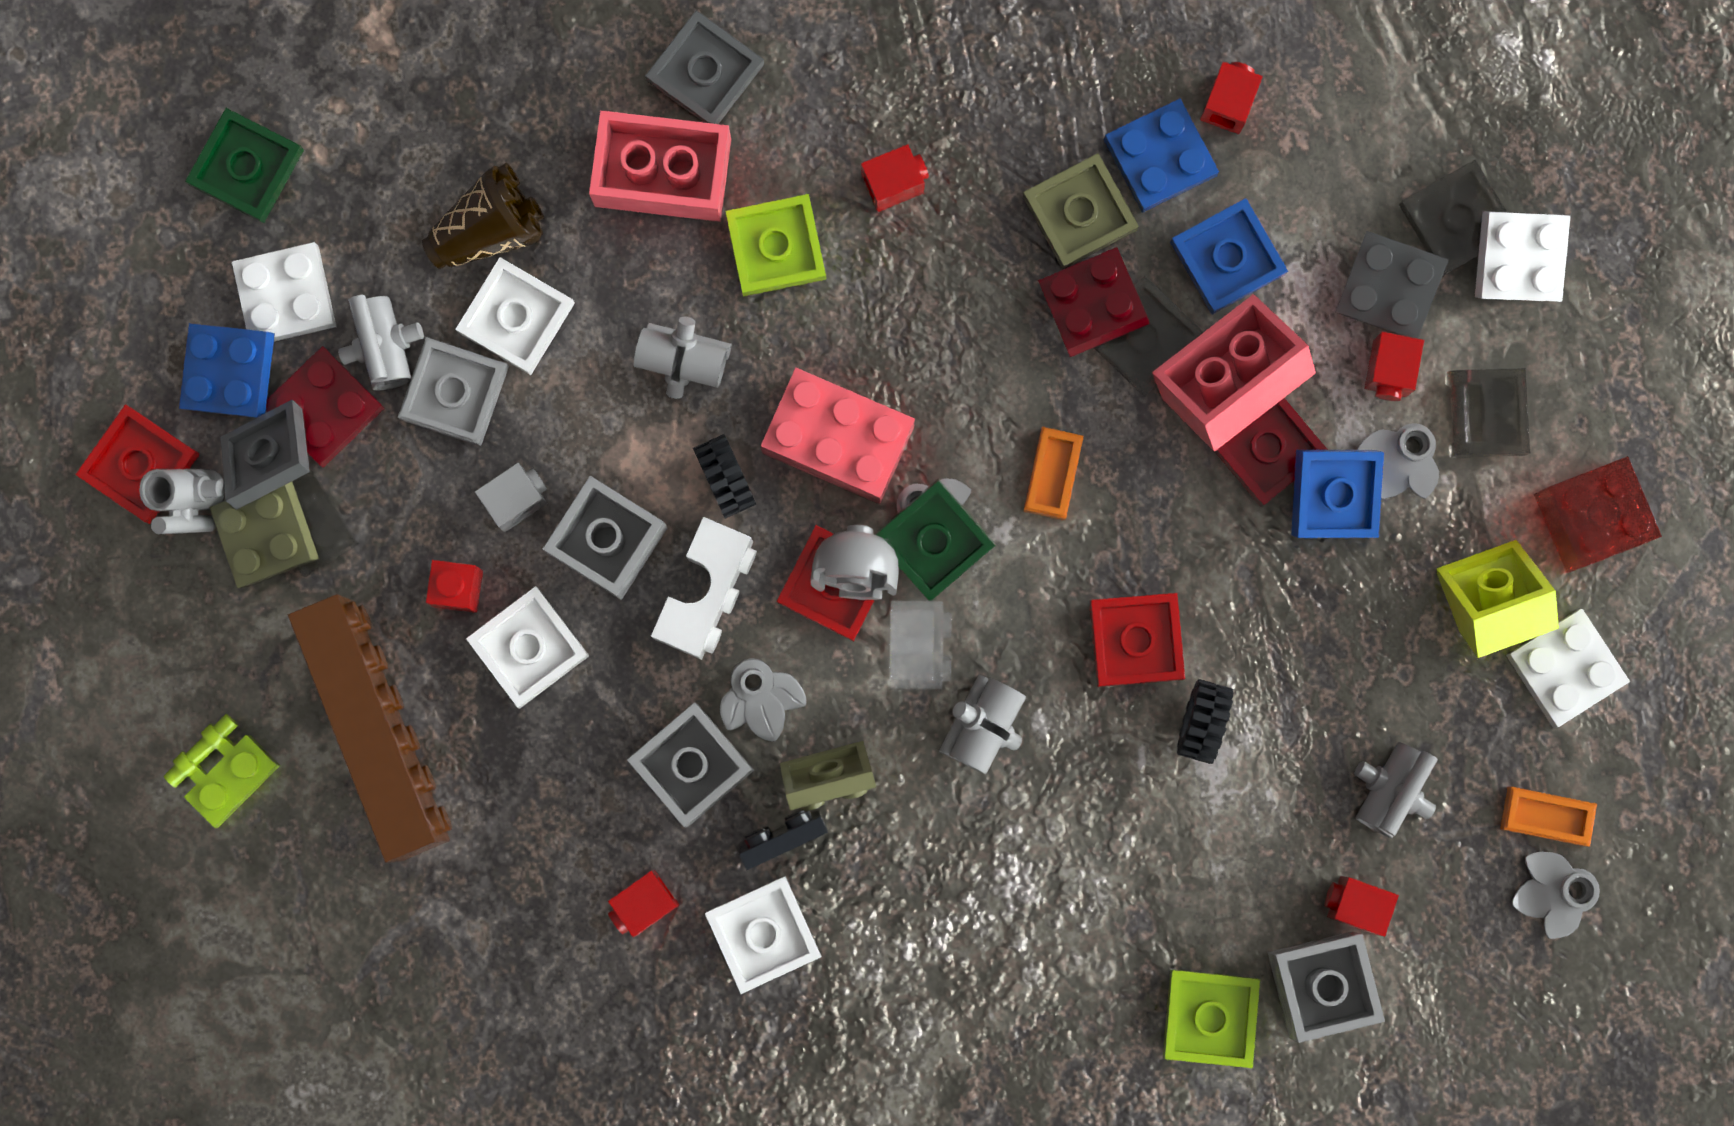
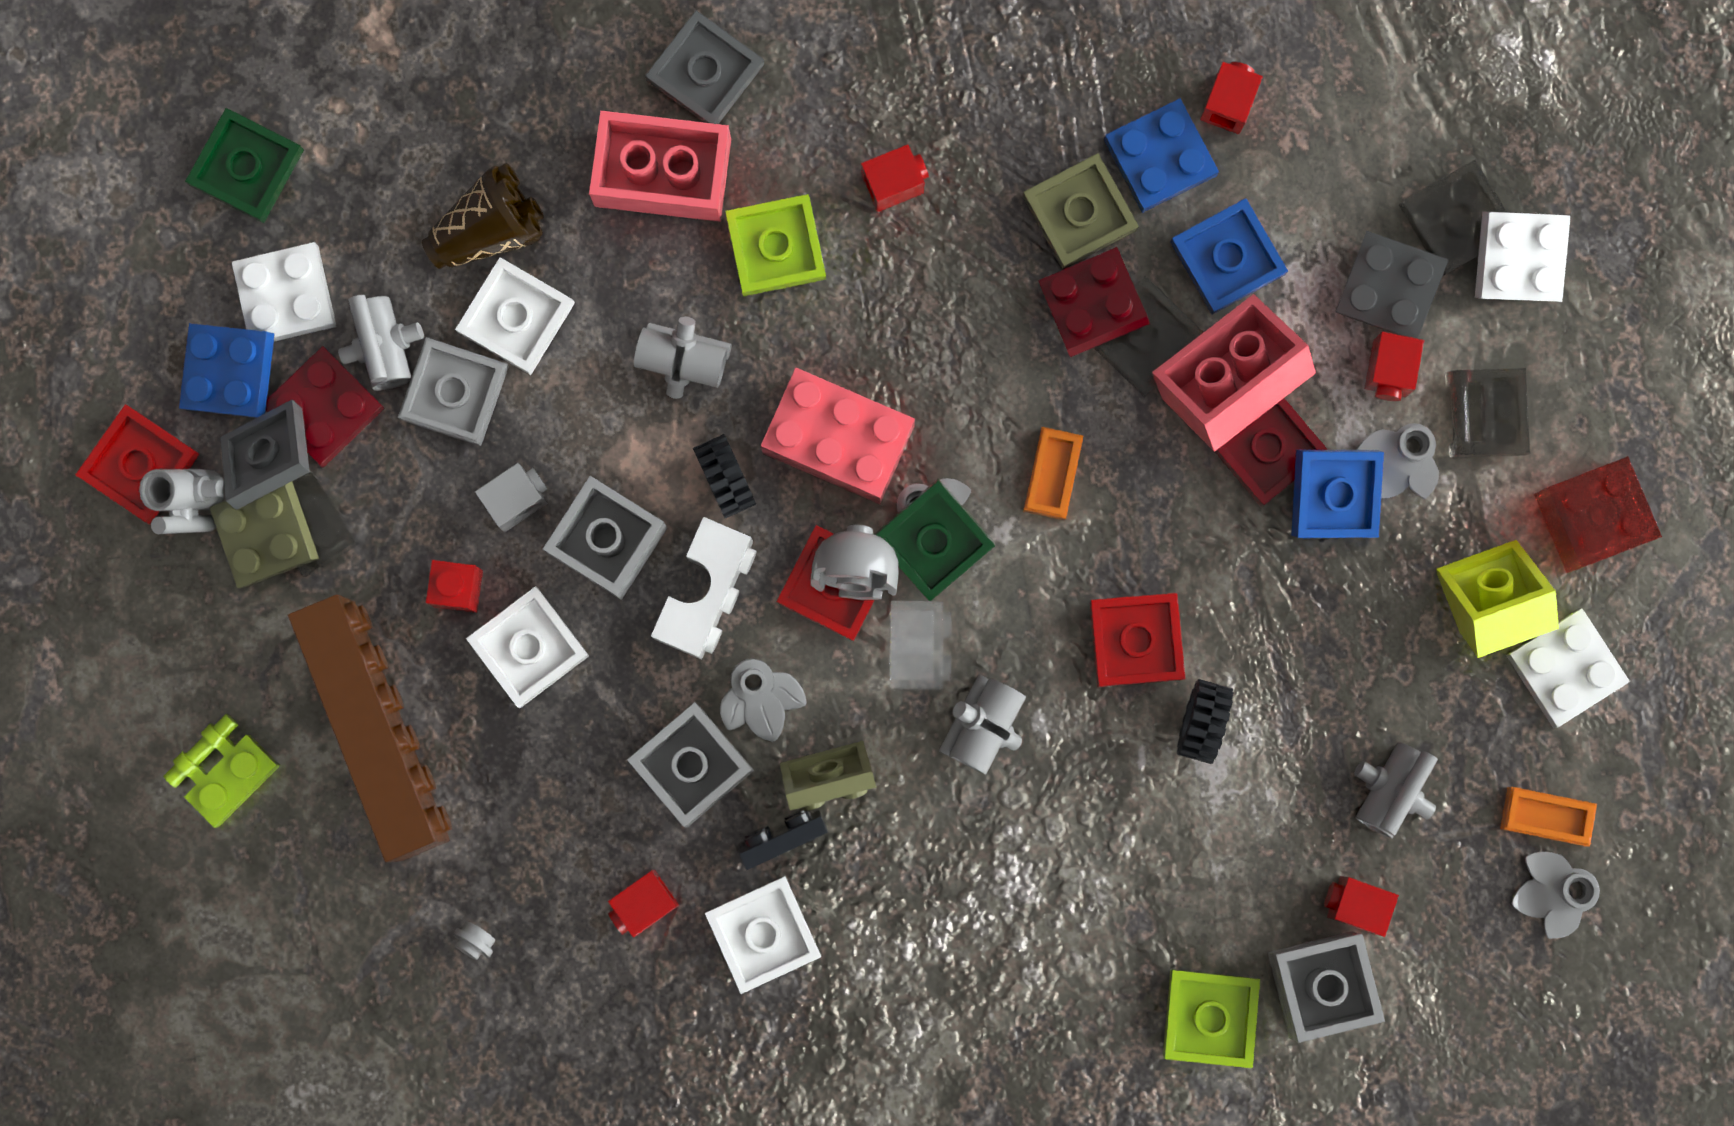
(473, 941): none -> light grey plate

